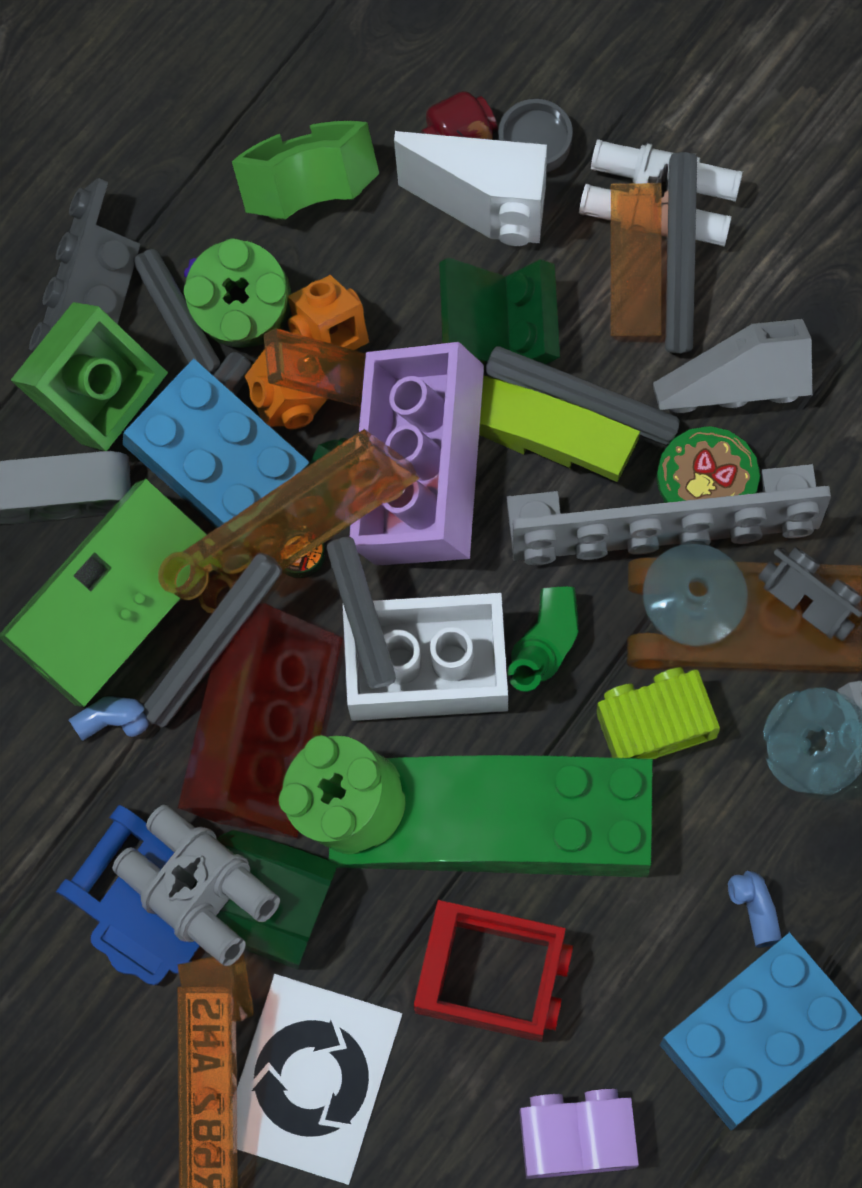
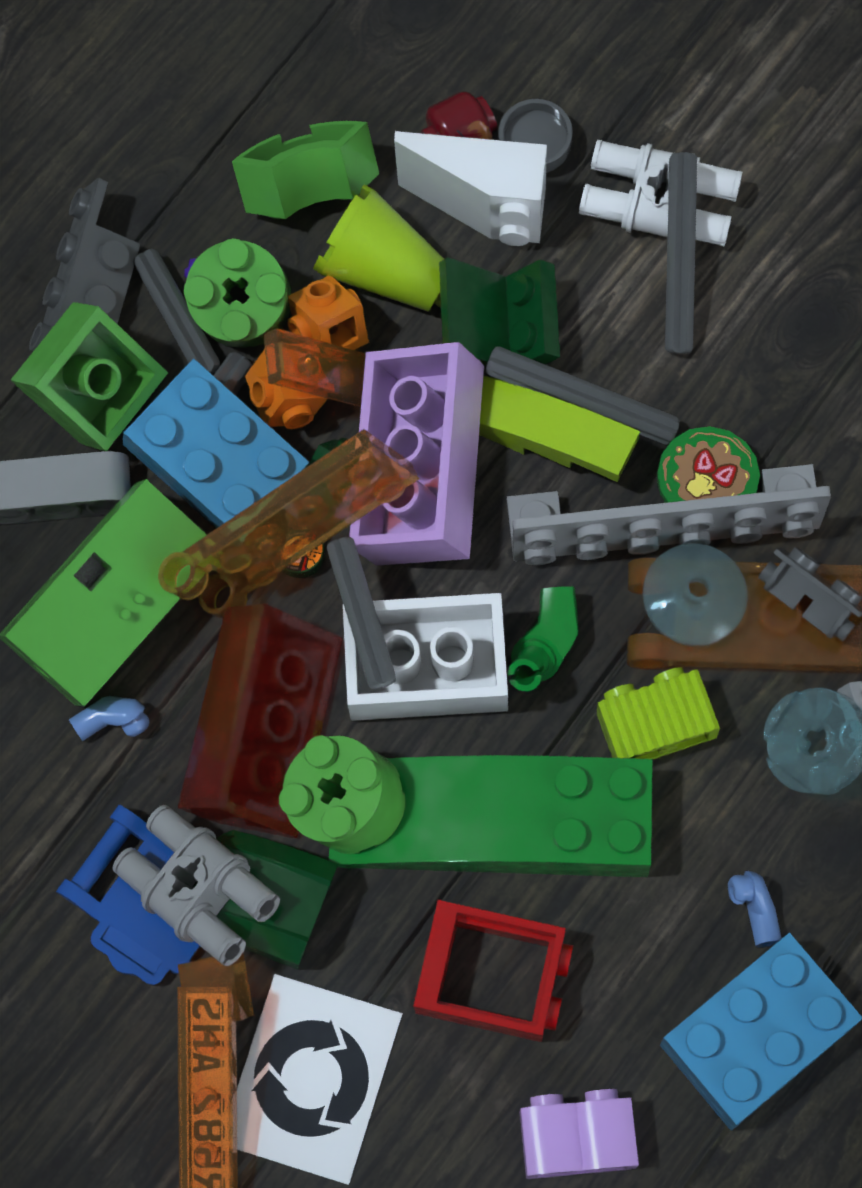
(212, 639): dark grey axle -> none
(382, 254): none -> lime cone
(636, 260): clear orange tile -> none
(751, 365): light grey slope -> none

